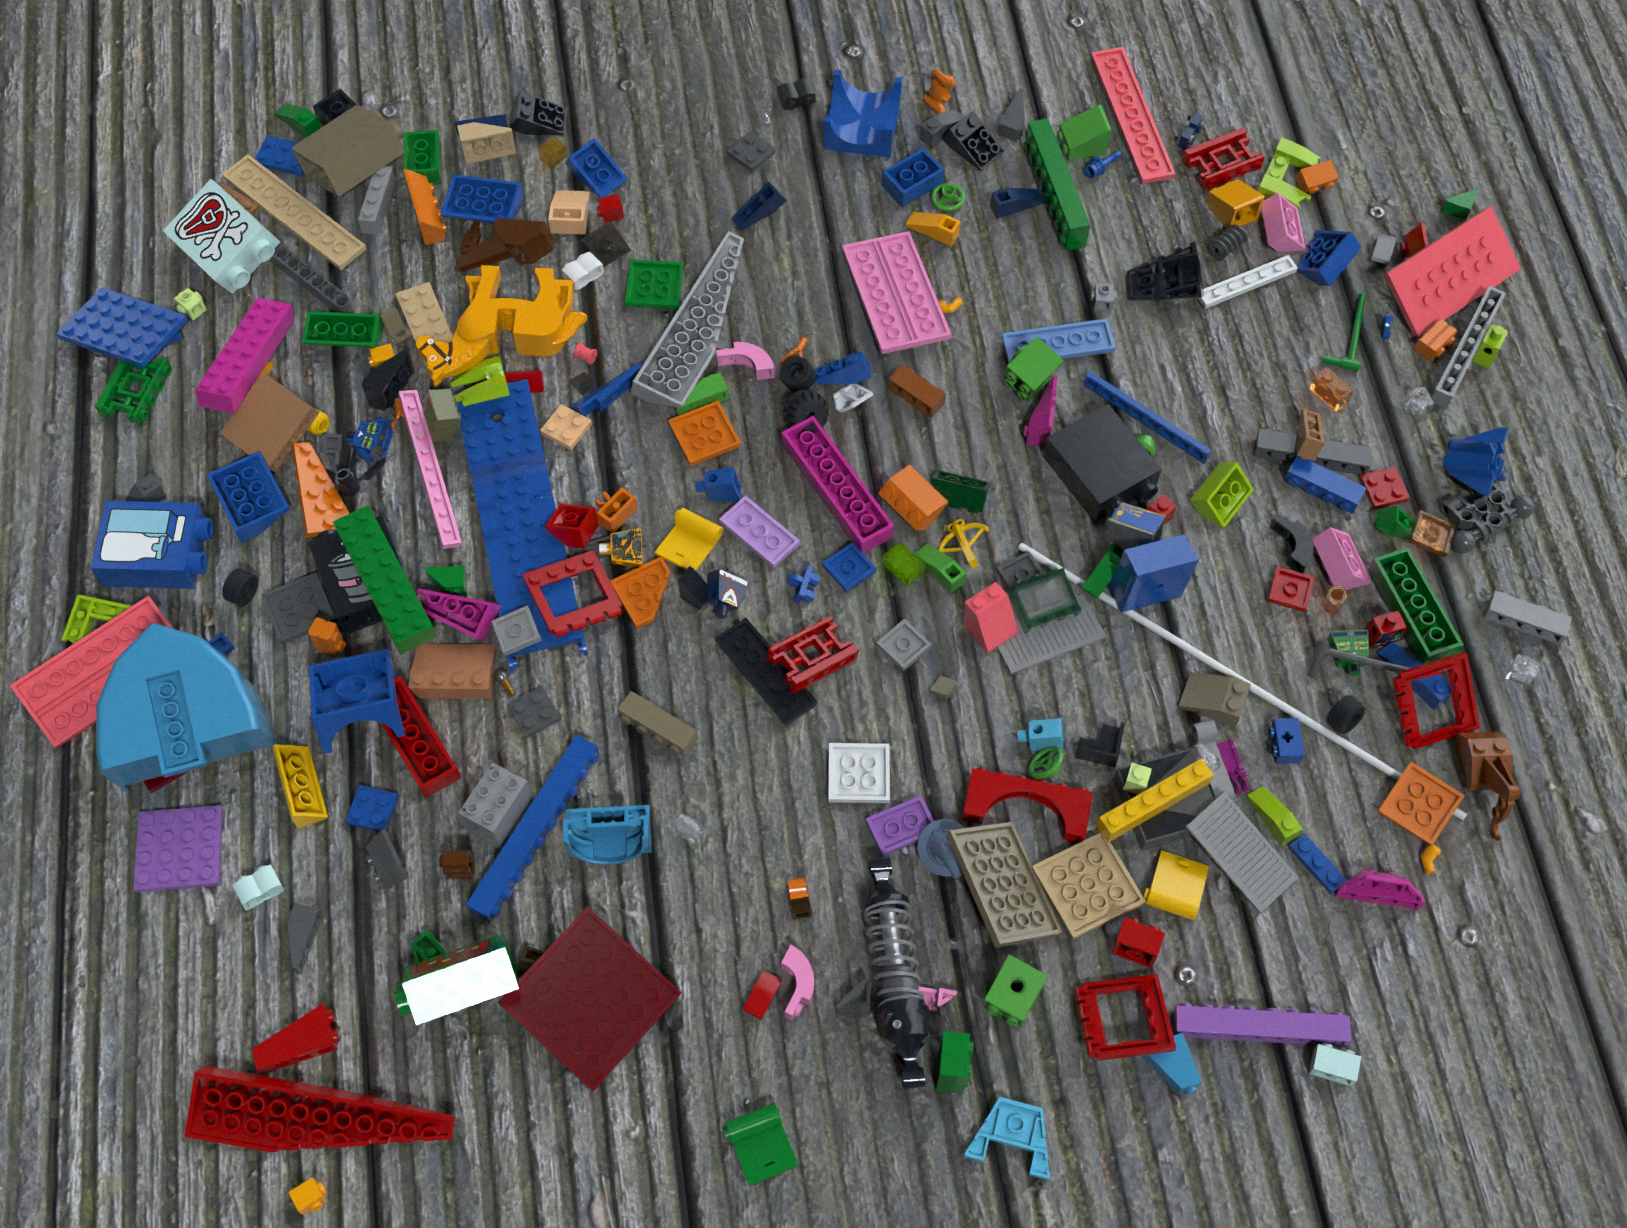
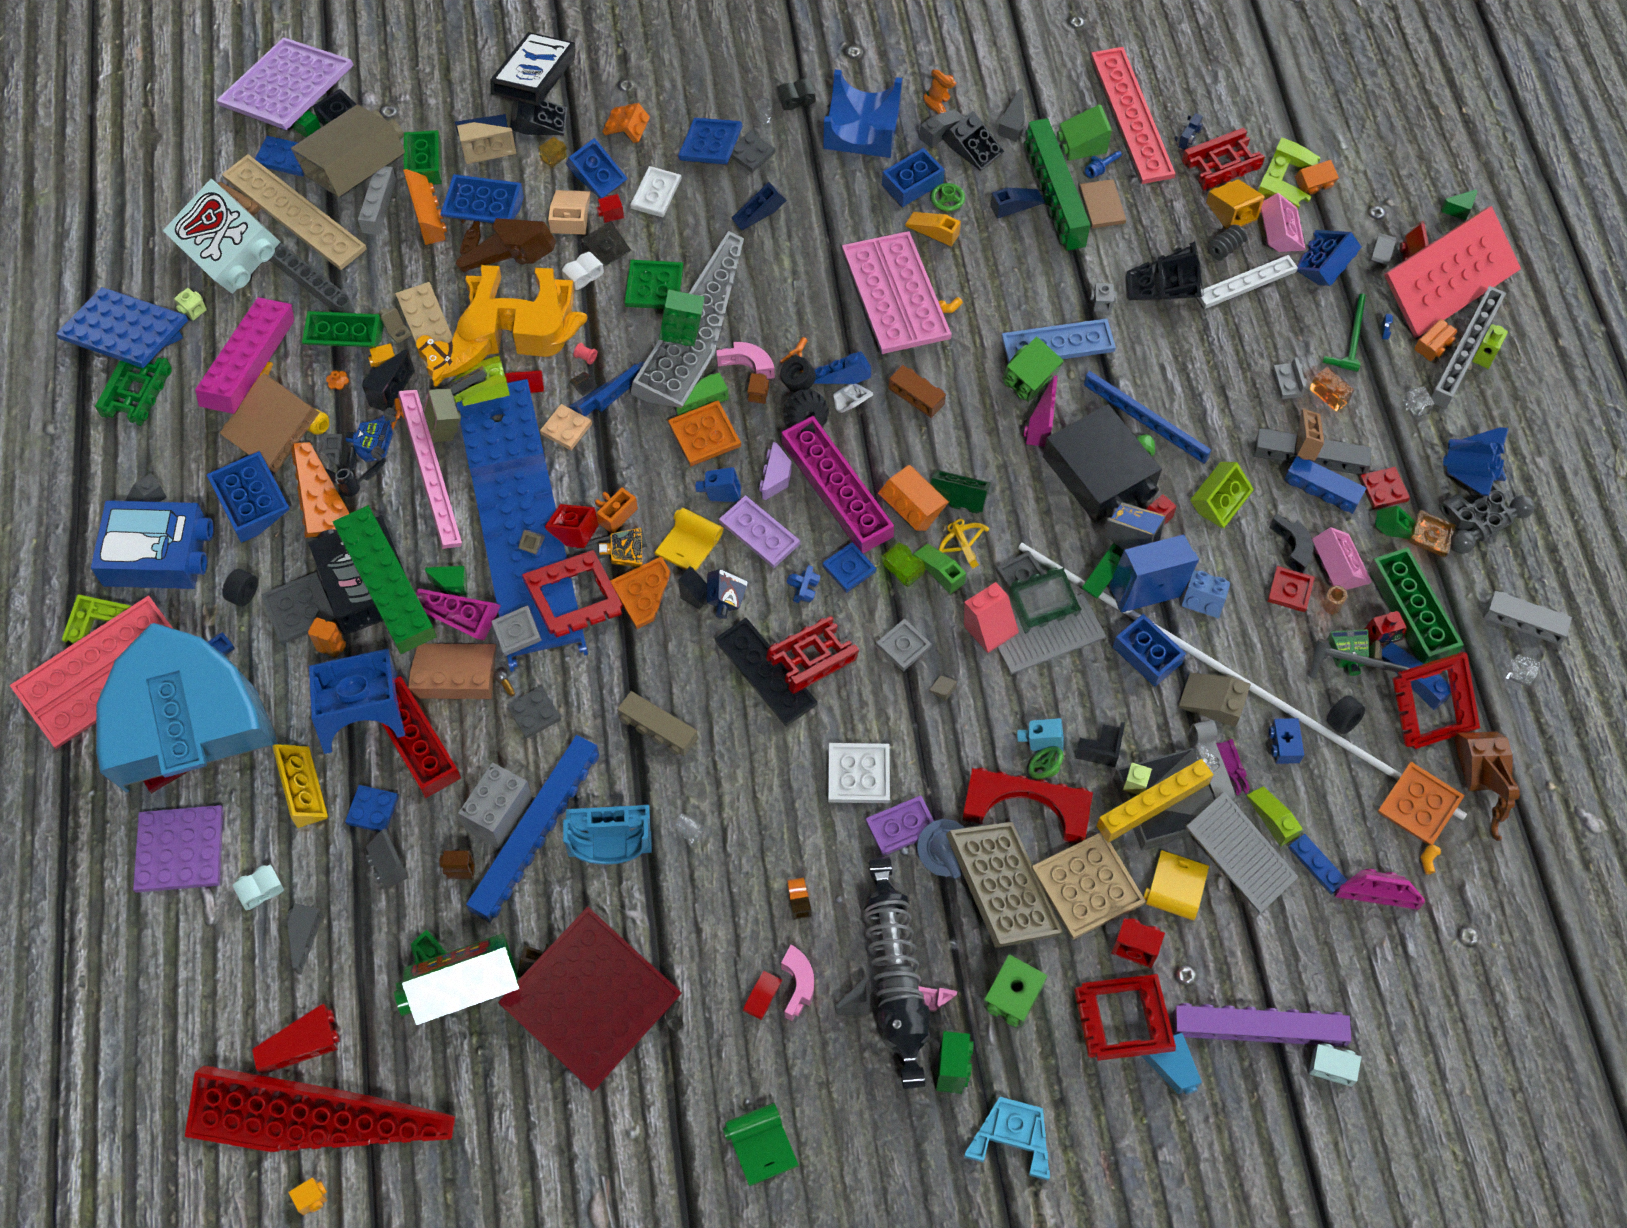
(285, 83): none -> lavender plate
(337, 380): none -> orange plant
(463, 383): none -> dark grey hinge
(531, 541): none -> dark tan slope
(532, 68): none -> brick
(628, 118): none -> orange bracket
(656, 191): none -> white tile
(681, 318): none -> green brick
(710, 140): none -> blue plate
(758, 388): none -> dark orange window
(776, 473): none -> lavender slope
(1102, 203): none -> medium nougat tile
(1149, 650): none -> blue brick
(1206, 594): none -> medium blue bracket
(1290, 379): none -> light grey bracket
(1375, 651): none -> dark tan slope

